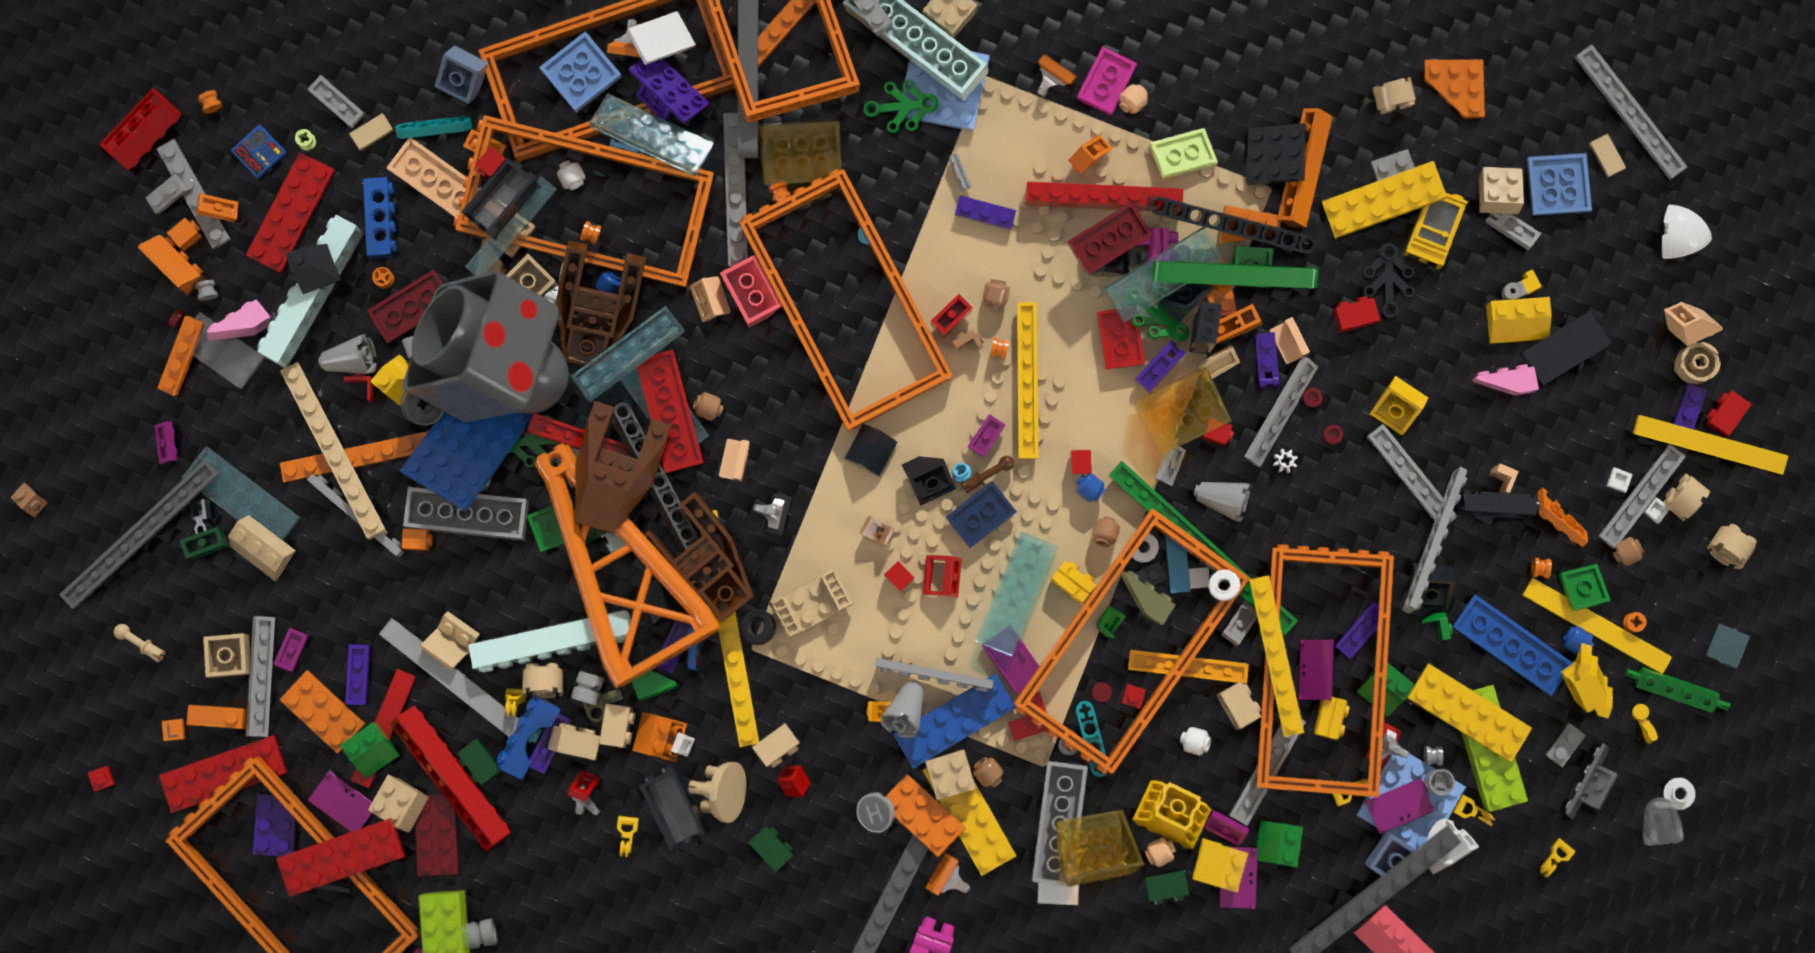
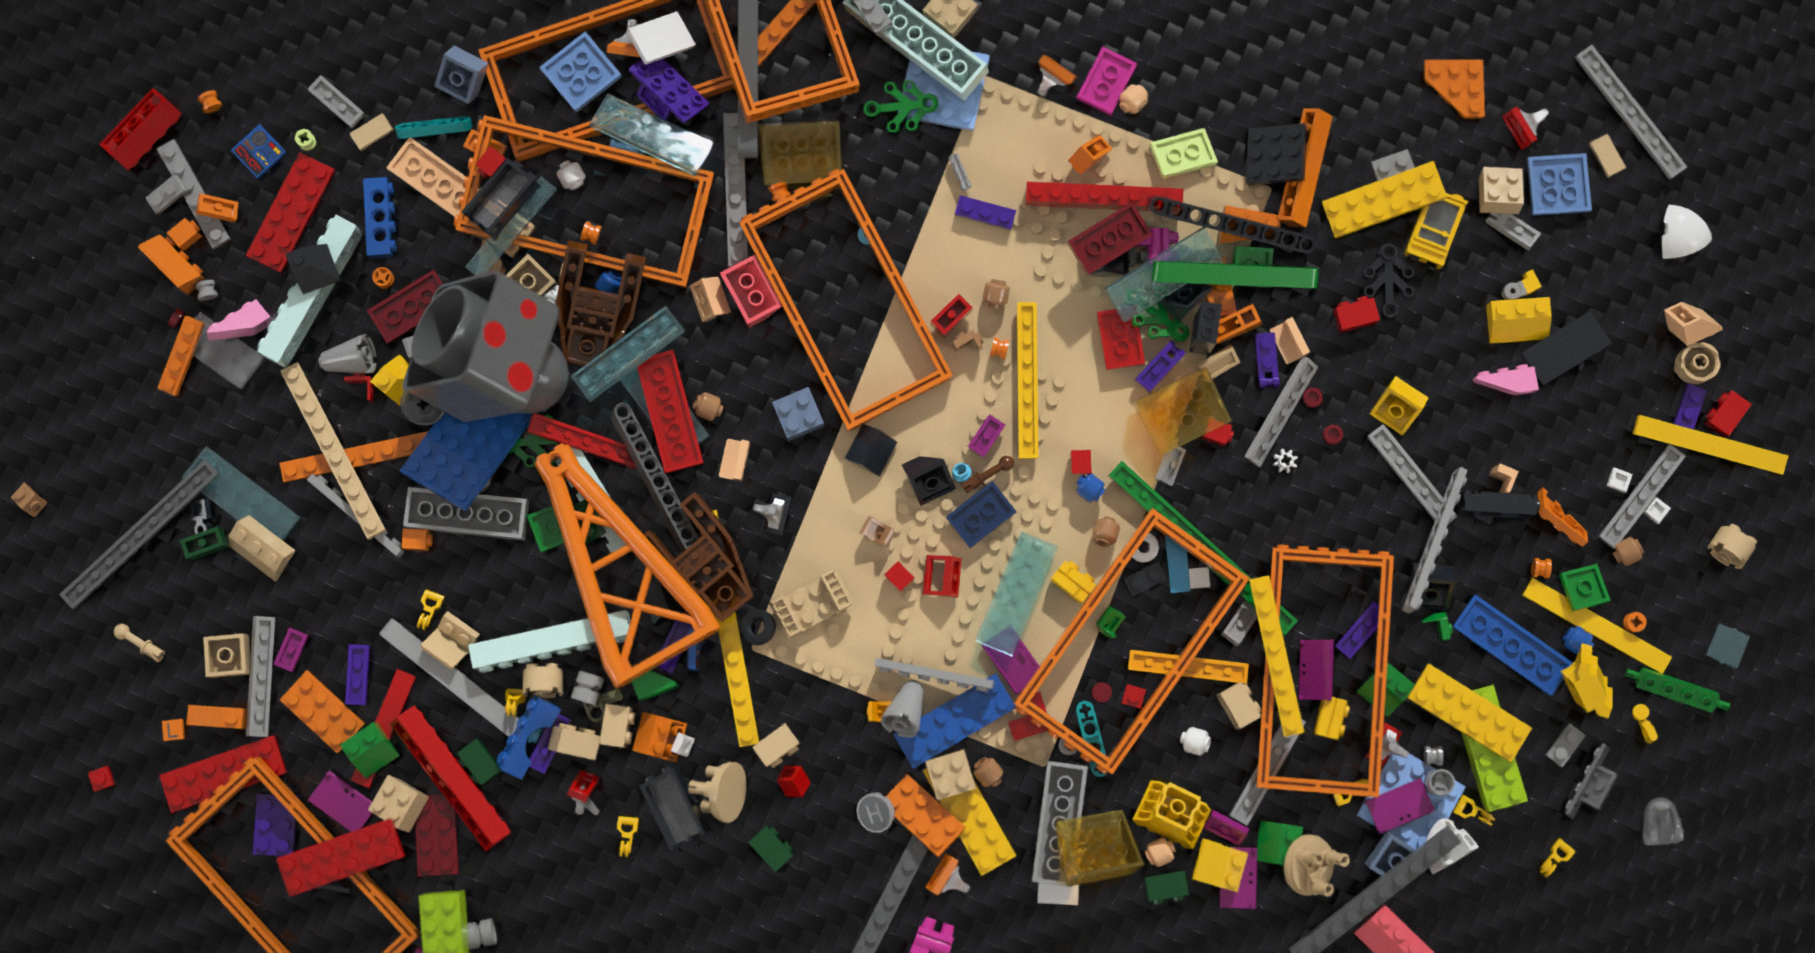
(165, 442): magenta plate -> none
(425, 622): none -> yellow piece
(611, 482): reddish brown wedge -> none
(798, 414): none -> sand blue brick
(1149, 602): olive slope -> none
(1221, 576): white piece -> none
(1224, 498): light grey cone -> none
(1311, 865): none -> tan piece
(1394, 94): tan brick -> none
(1524, 125): none -> red piece
(1672, 785): white piece -> none
(1686, 497): tan brick -> none

